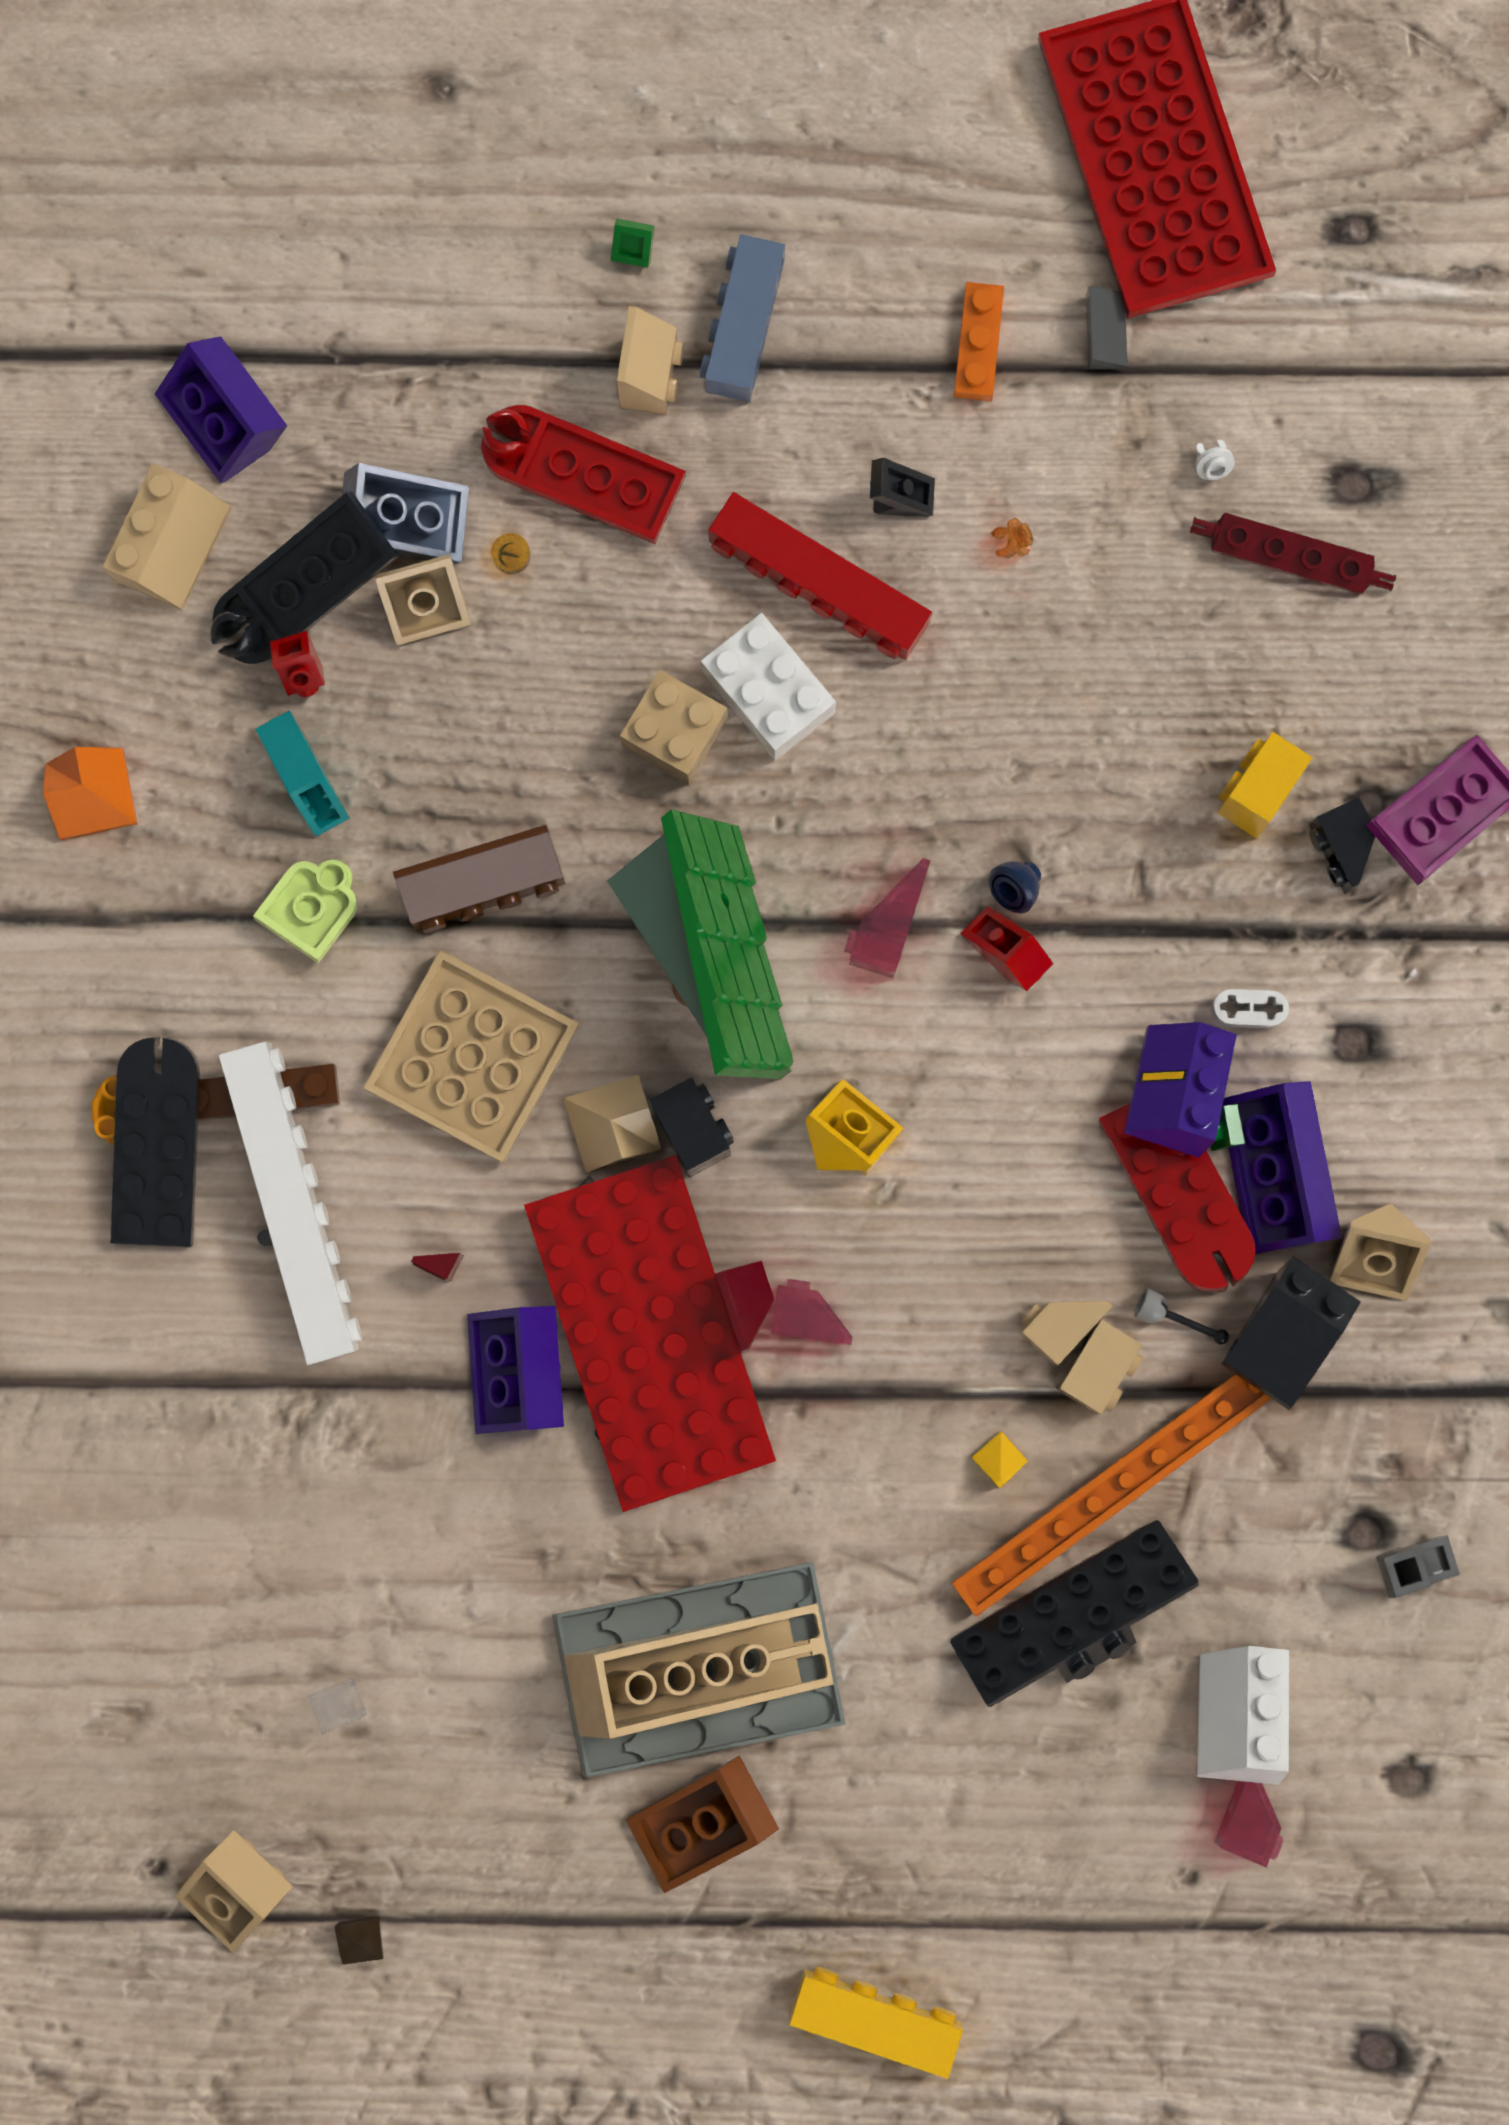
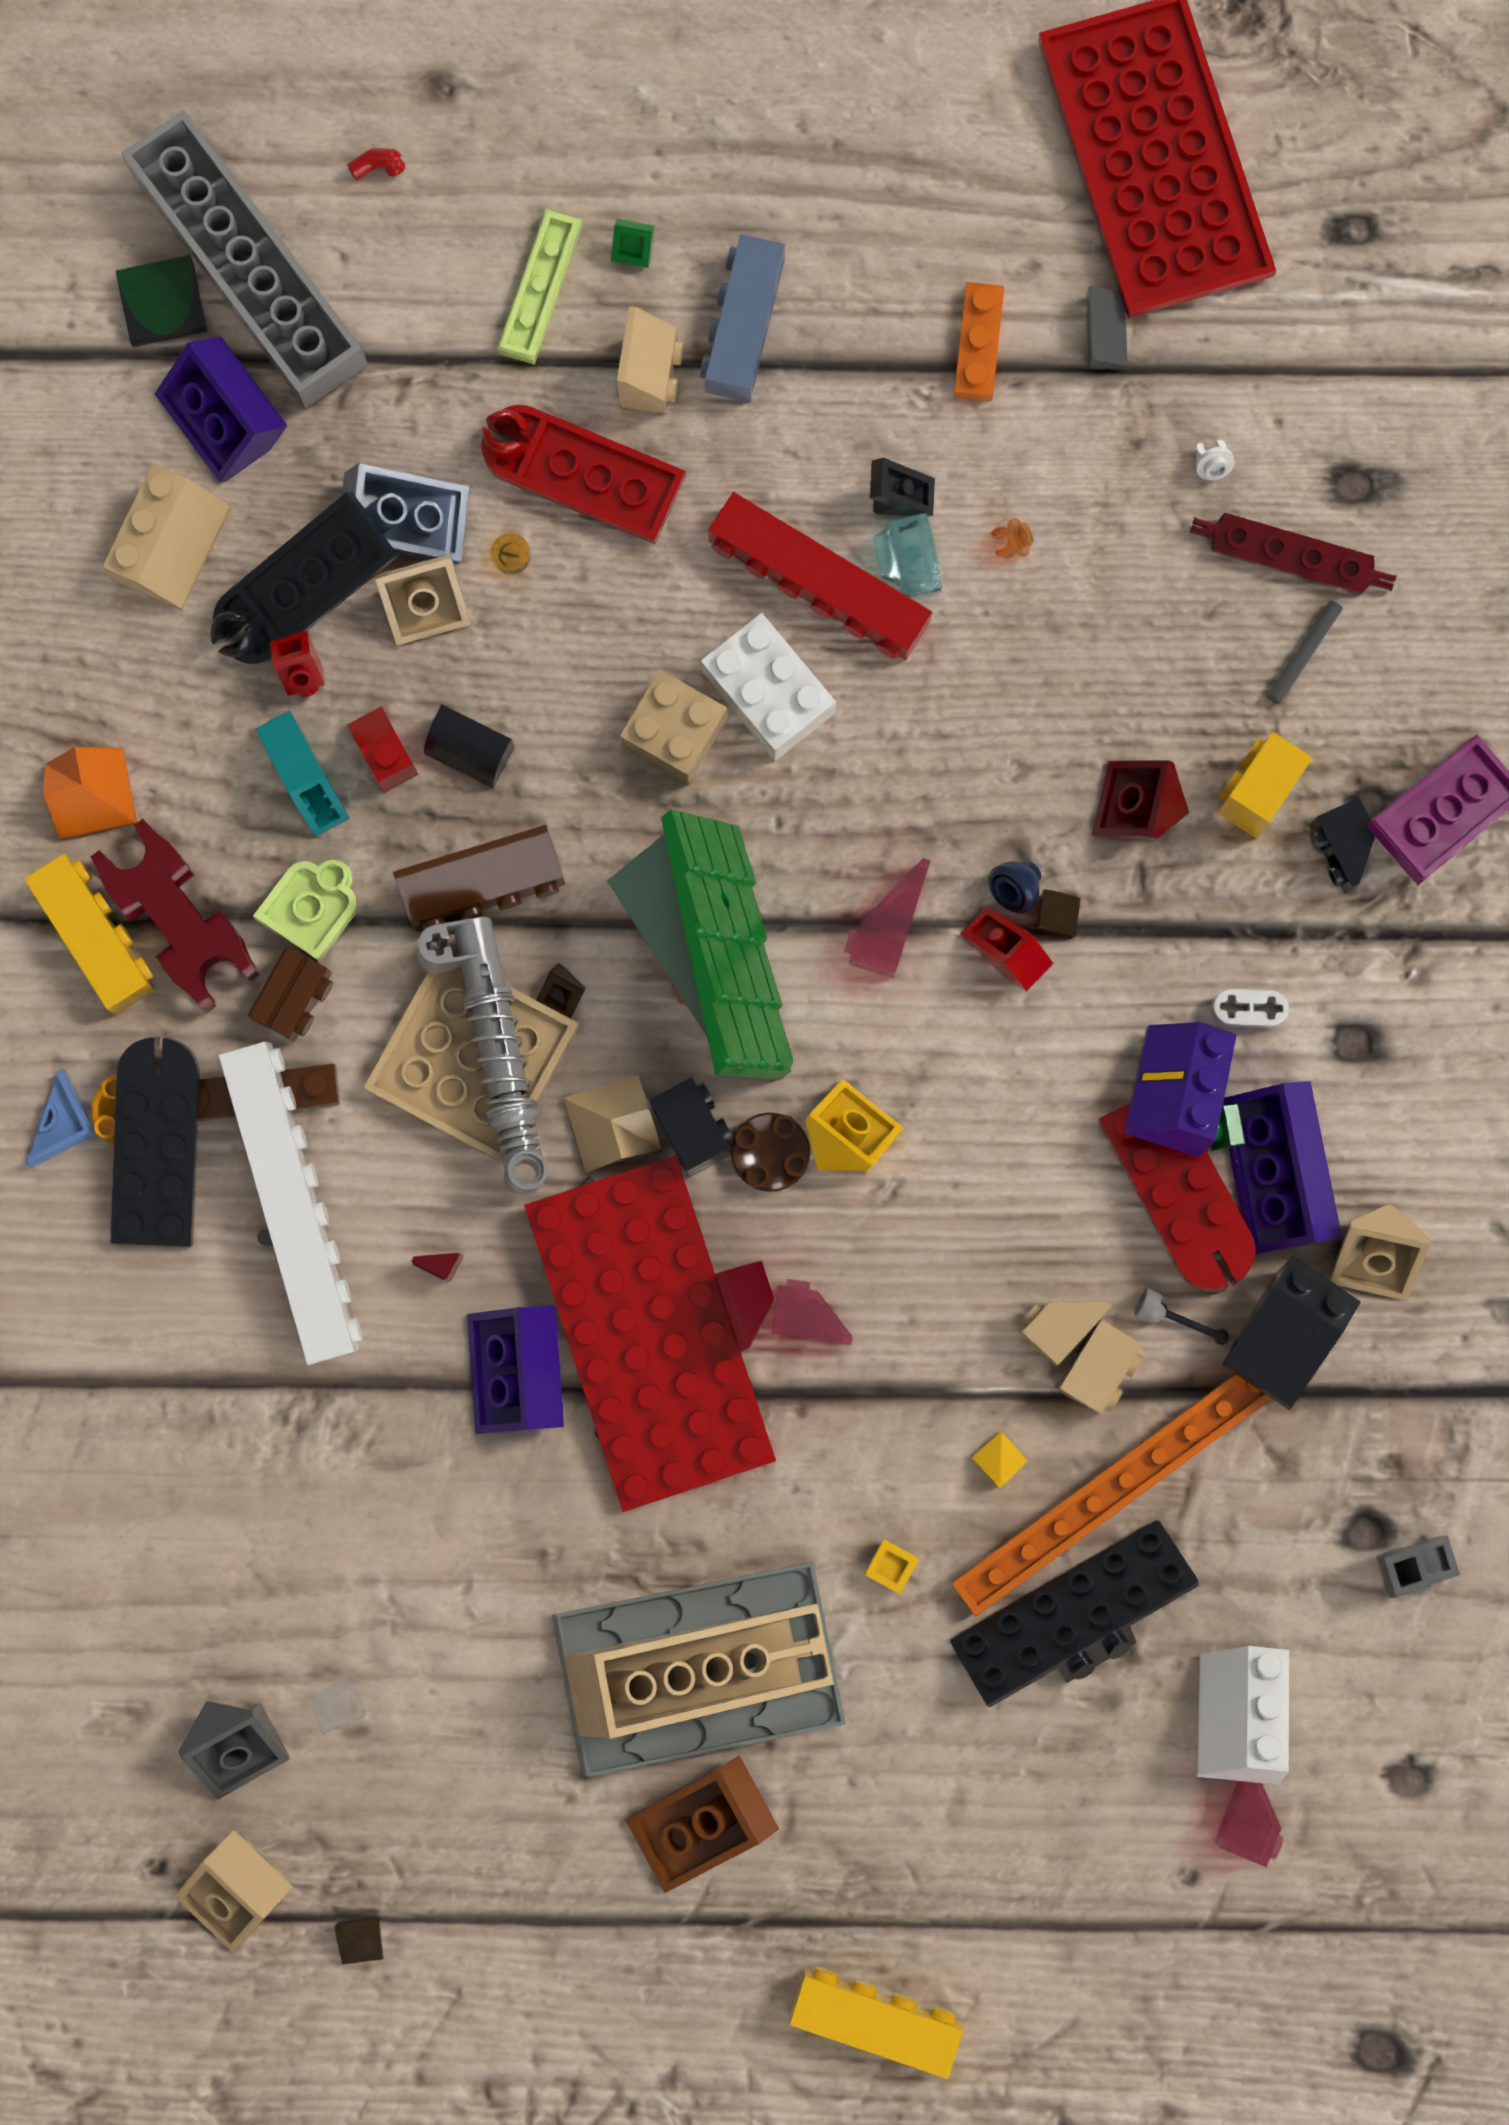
(62, 1122): none -> medium blue tile
(90, 934): none -> yellow brick
(161, 301): none -> dark green tile
(193, 941): none -> dark red piece
(231, 1746): none -> dark grey slope
(245, 259): none -> light grey brick
(291, 995): none -> reddish brown brick
(374, 159): none -> red arm
(382, 749): none -> red slope
(468, 746): none -> black brick
(497, 1042): none -> light grey piece
(540, 286): none -> yellowish green tile
(561, 991): none -> dark brown slope
(770, 1152): none -> reddish brown dish
(891, 1566): none -> yellow plate
(909, 555): none -> clear light blue slope
(1058, 913): none -> dark brown slope
(1139, 800): none -> dark red slope
(1304, 652): none -> dark grey bar

